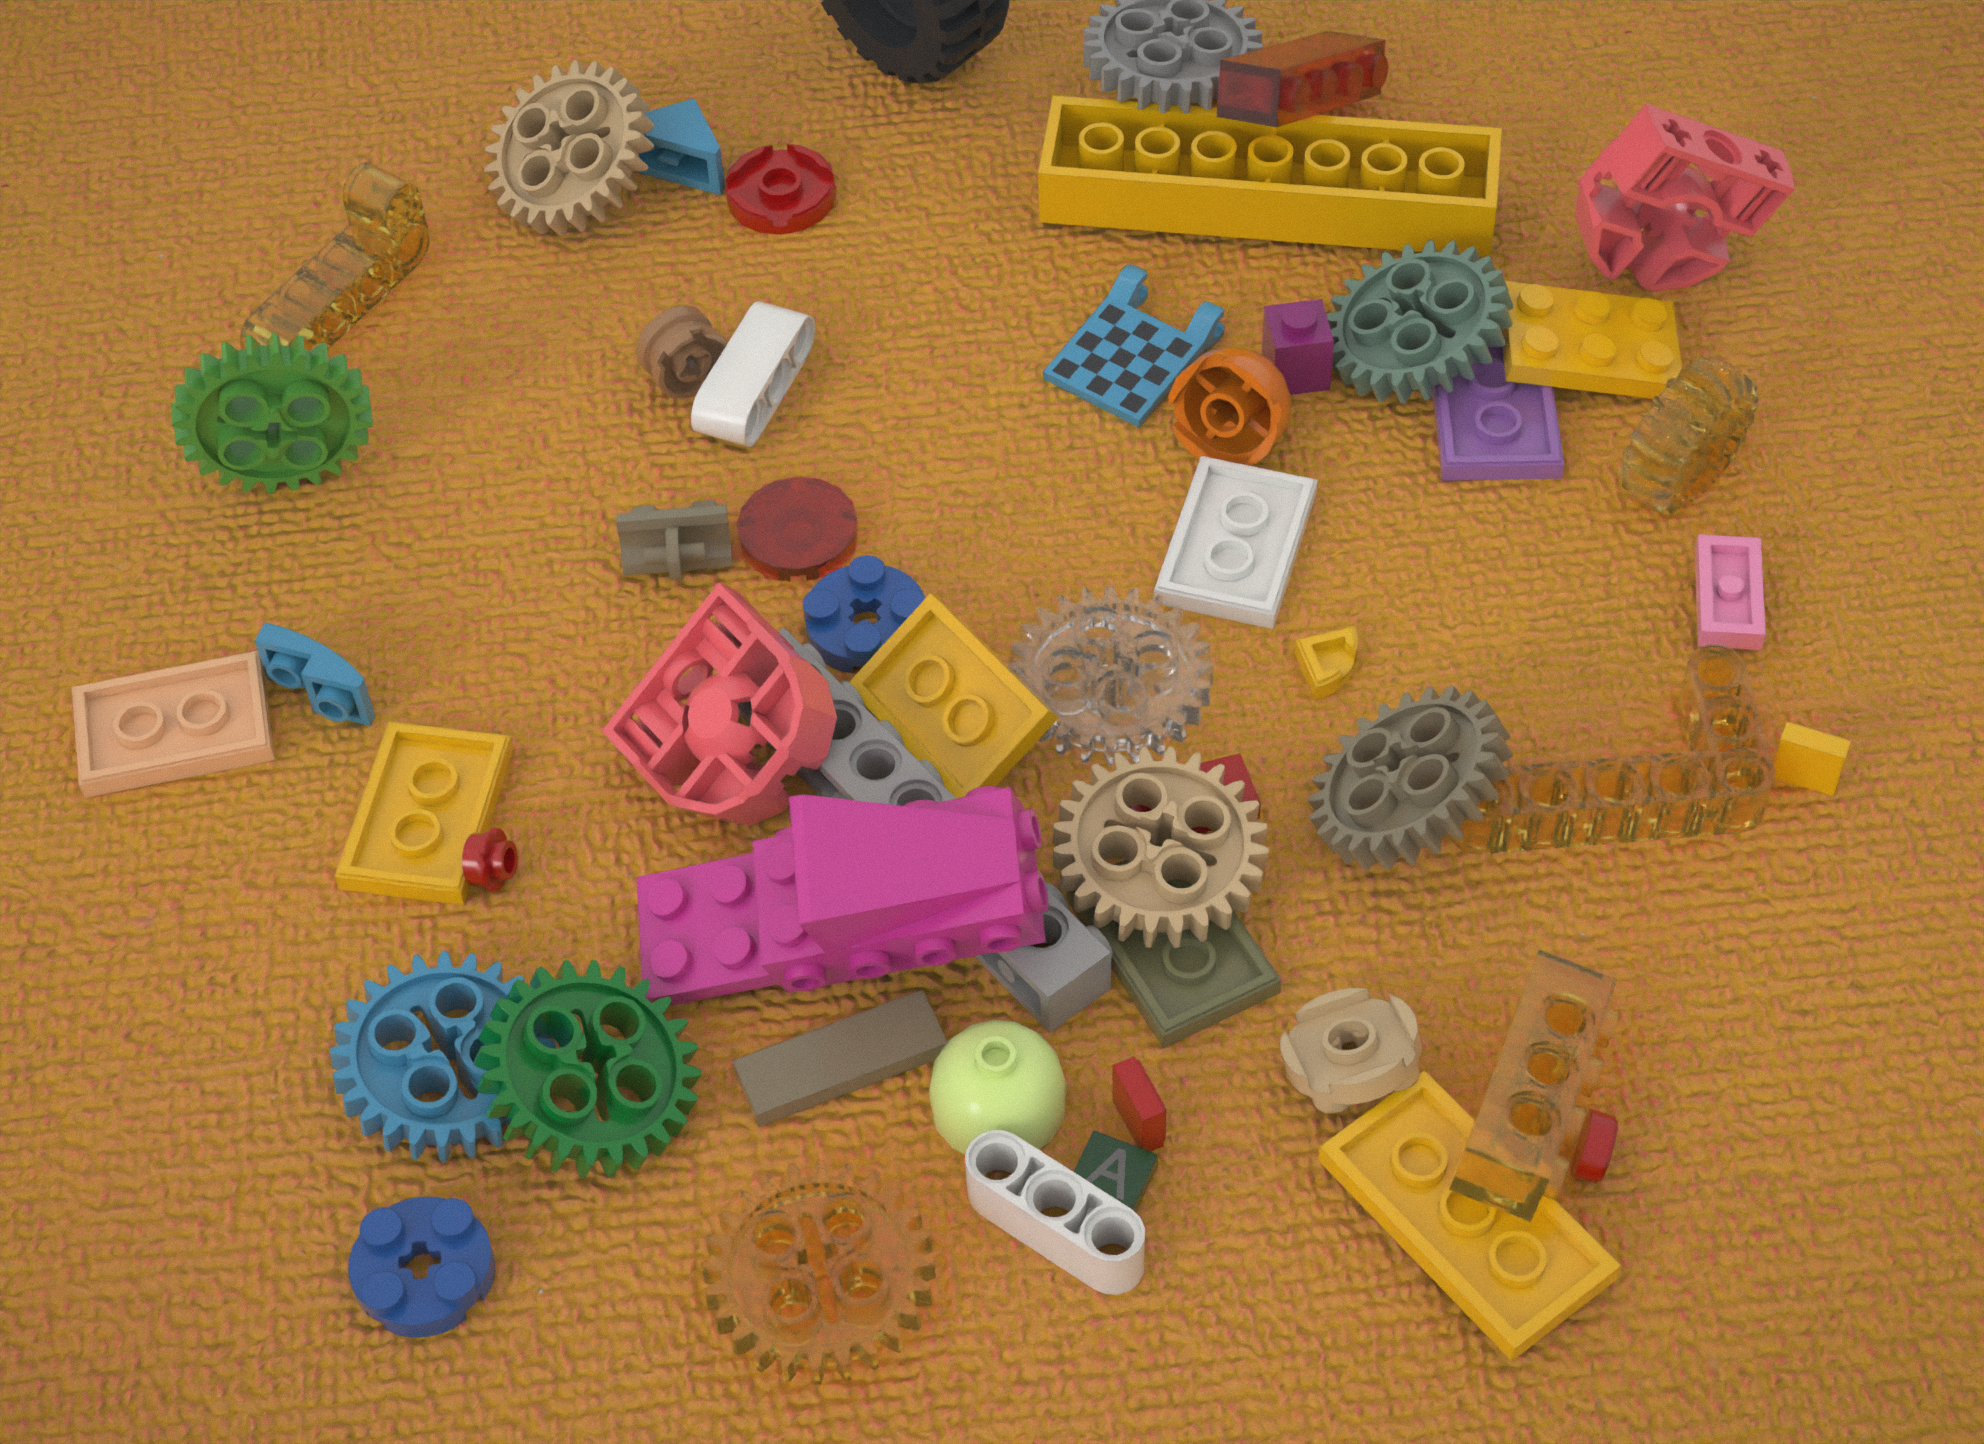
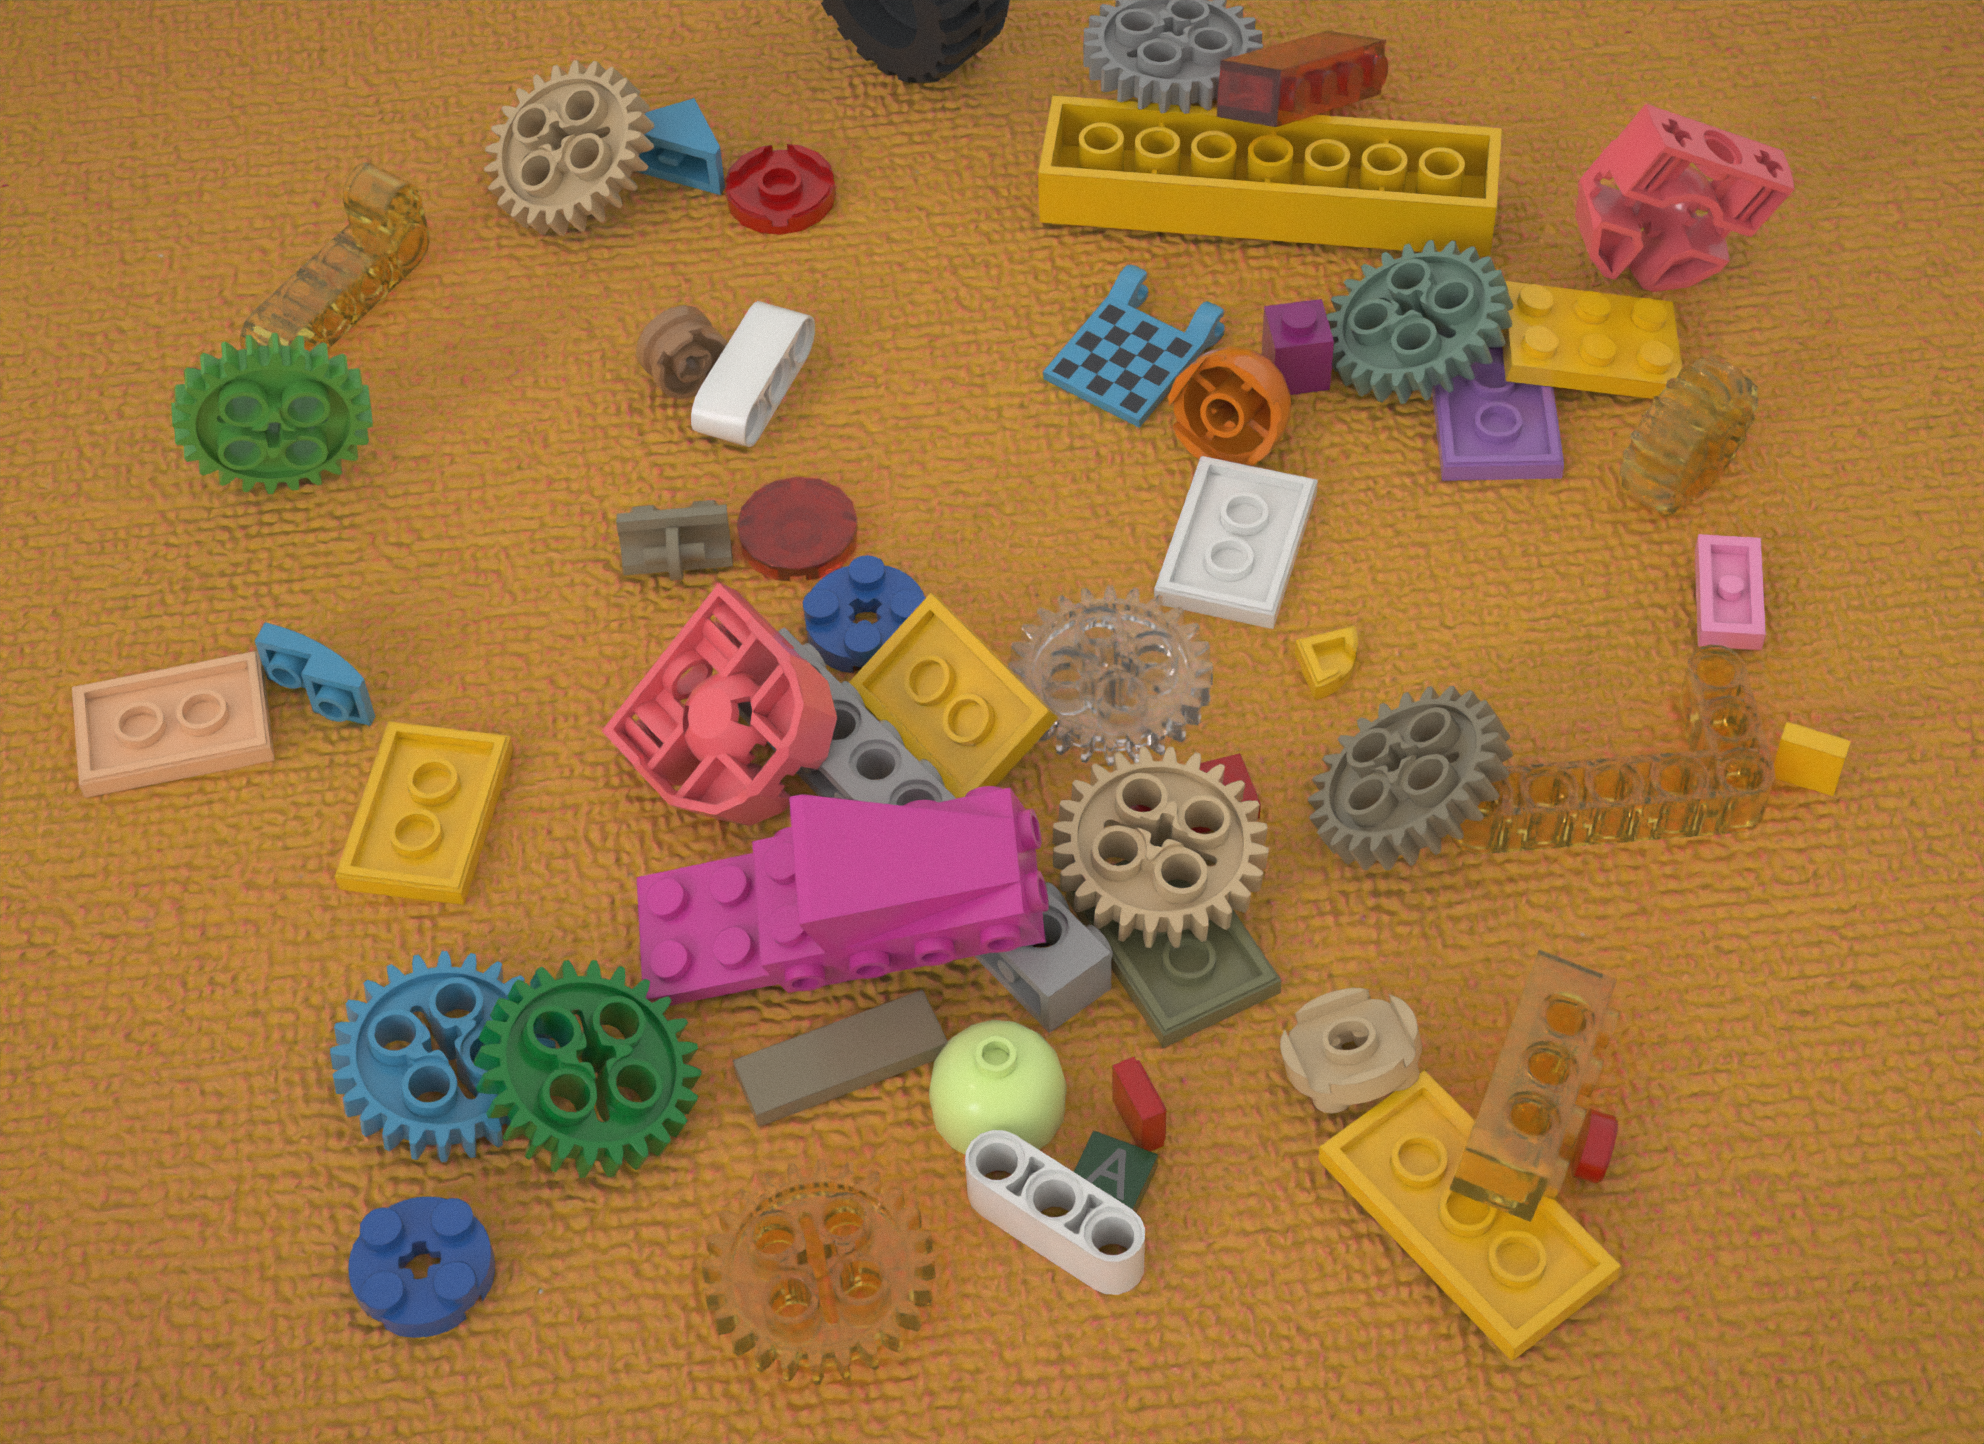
(489, 859): red plate -> none

